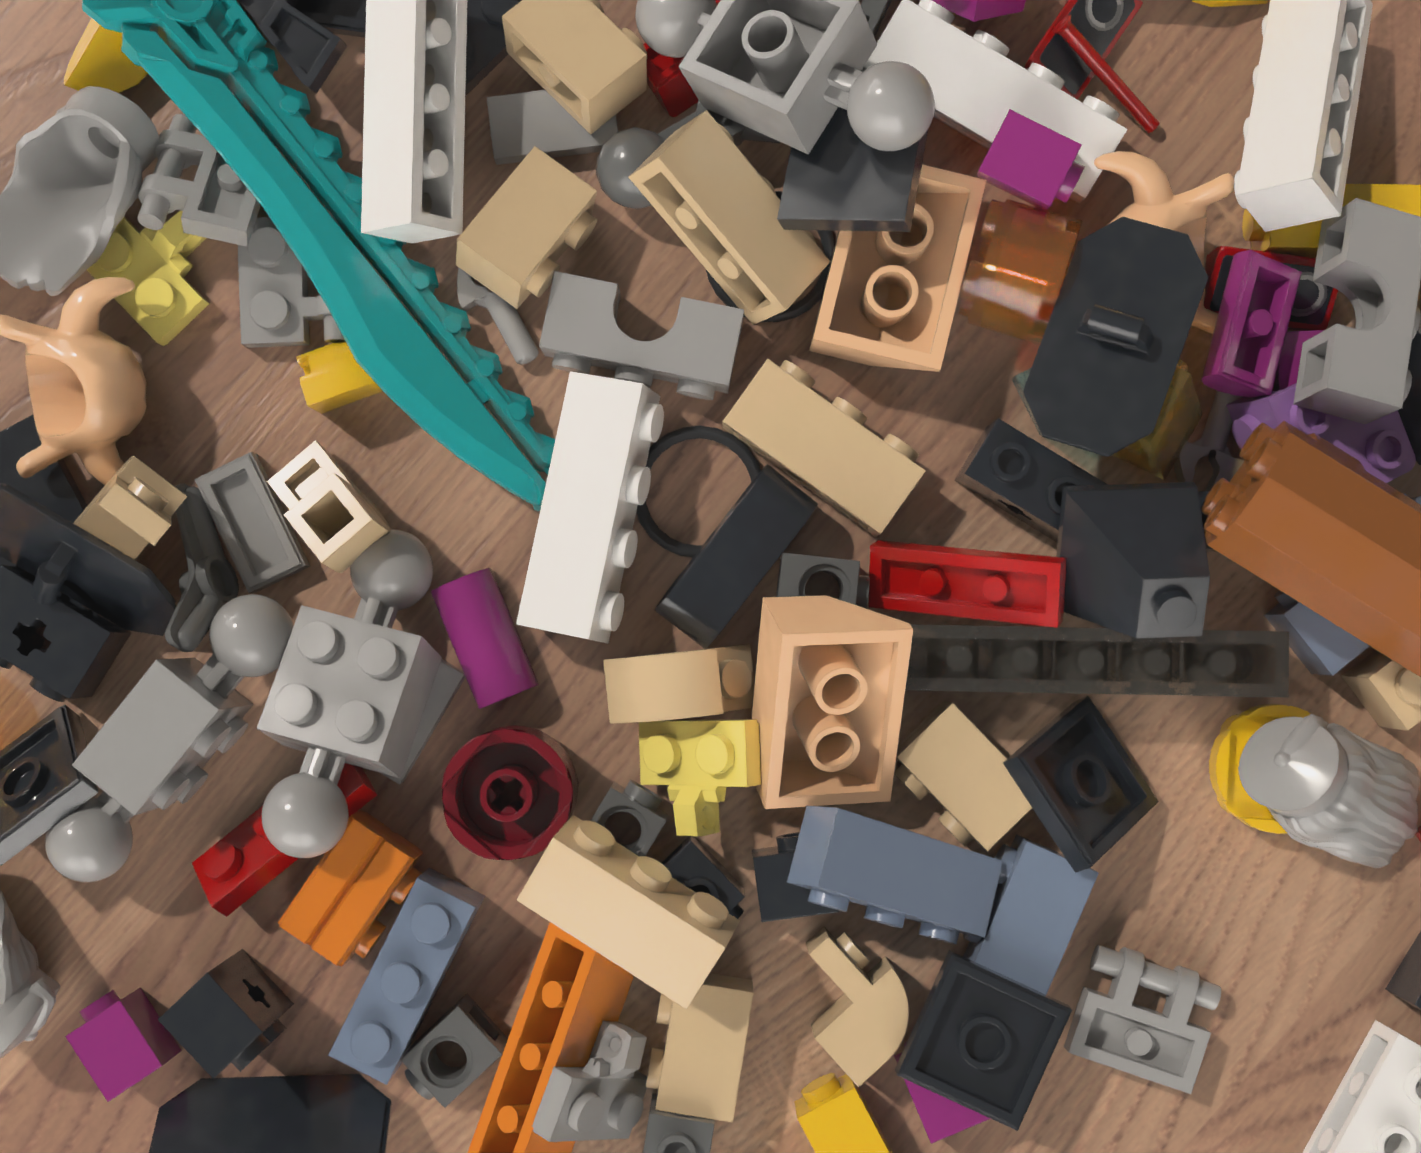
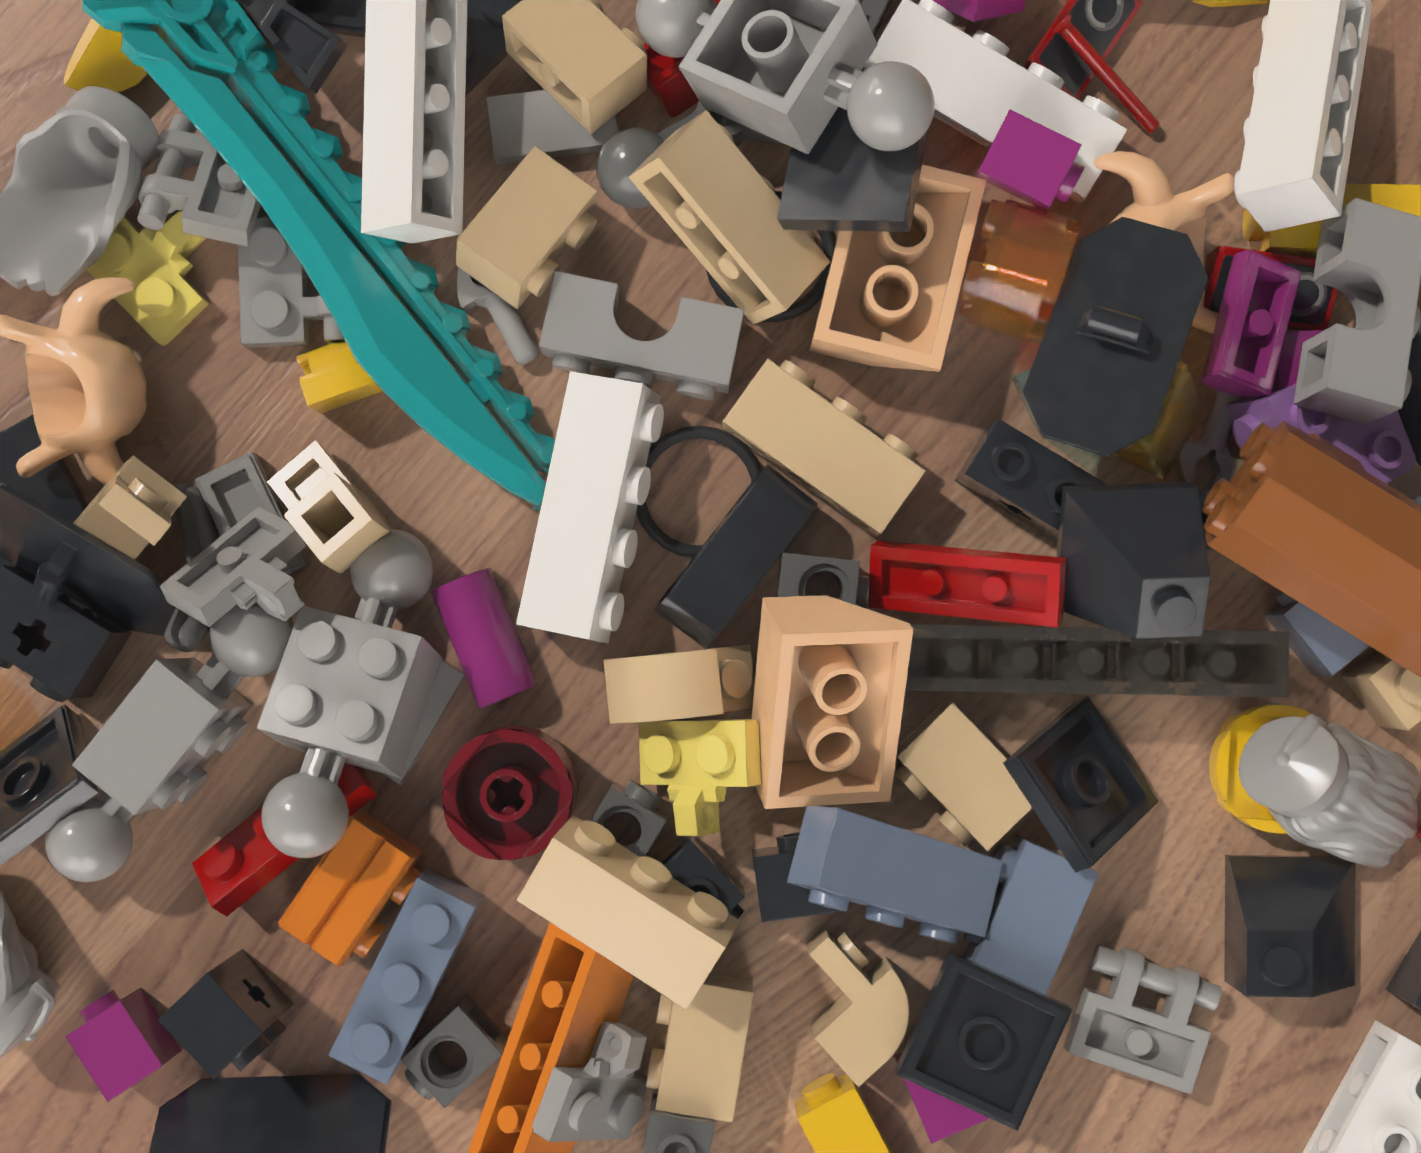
(240, 570): none -> light grey hinge
(1289, 925): none -> black slope

